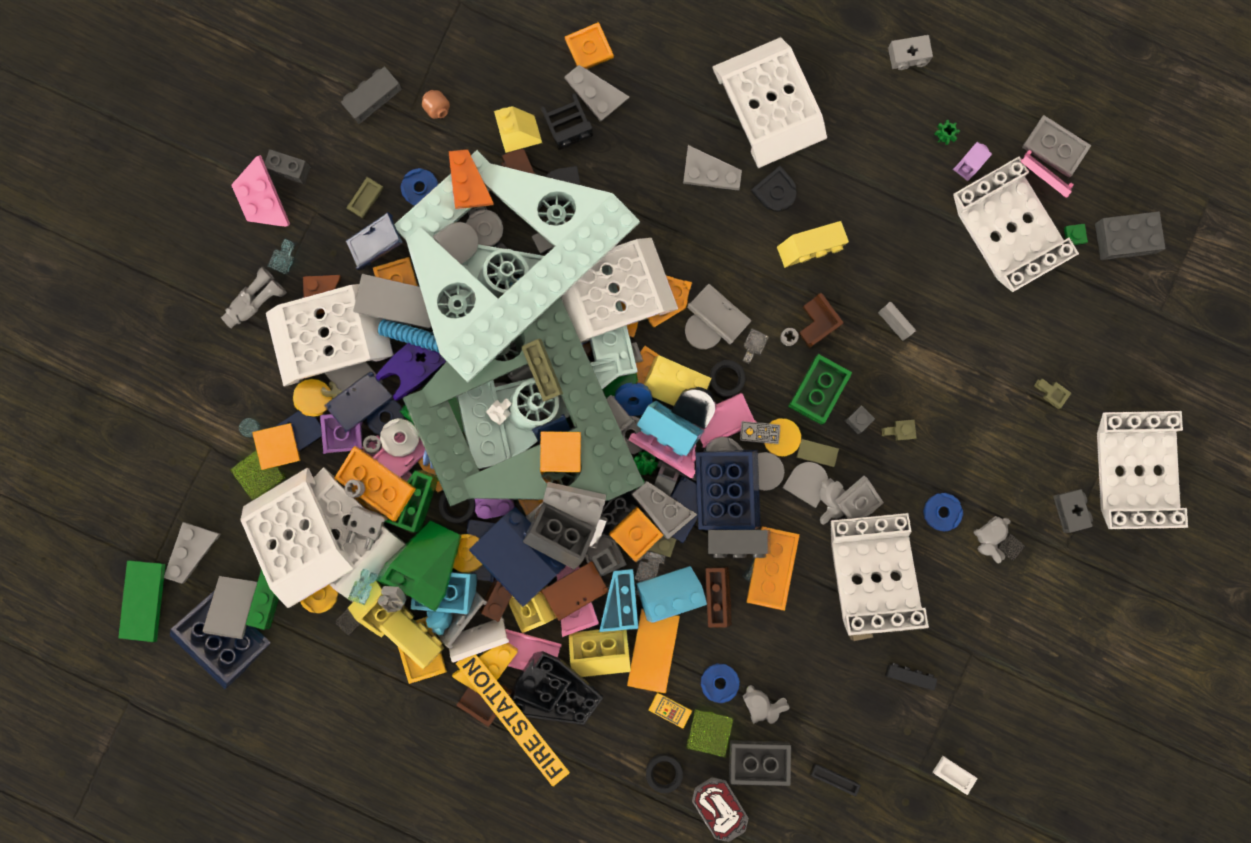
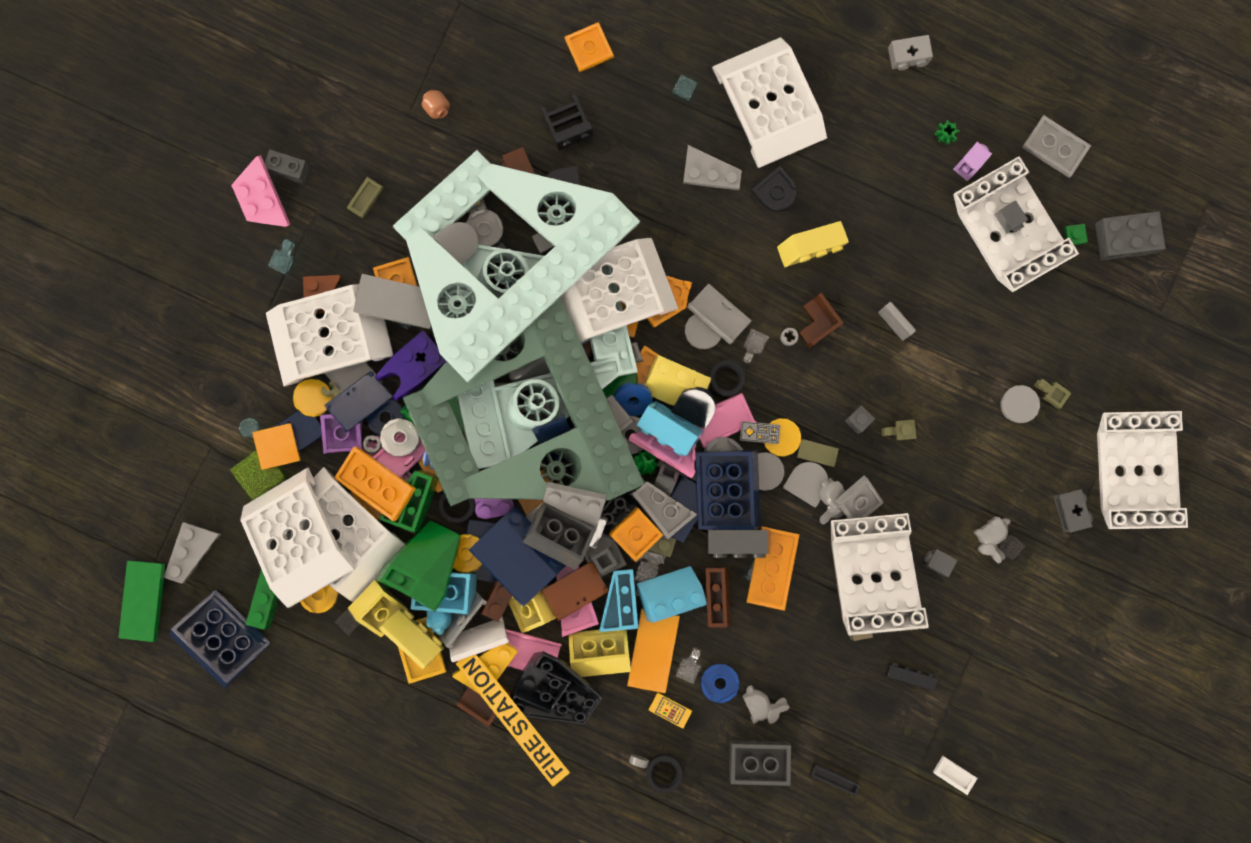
(230, 607): light grey tile -> none
(247, 304): light grey piece -> none
(348, 488): light grey bush -> none
(361, 590): clear light blue plate -> none
(365, 522): light grey piece -> none
(371, 95): dark grey brick -> none
(373, 244): door -> none
(392, 599): light grey tile -> none
(408, 334): dark azure piece -> none
(414, 177): blue tile -> none
(466, 181): orange wing -> none
(498, 411): white plate -> none
(517, 128): light yellow slope -> none
(542, 370): olive plate -> none
(560, 452): light orange tile -> none
(595, 92): light grey wing -> none
(639, 761): none -> light grey tile
(685, 87): none -> clear light blue tile
(689, 668): none -> clear plate
(709, 733): clear neon green tile -> none
(720, 809): shield -> none
(820, 389): green brick -> none
(932, 516): blue tile -> none
(939, 562): none -> dark grey brick
(1011, 217): none -> dark grey brick
(1020, 404): none -> light grey tile
(1046, 174): bright pink door -> none

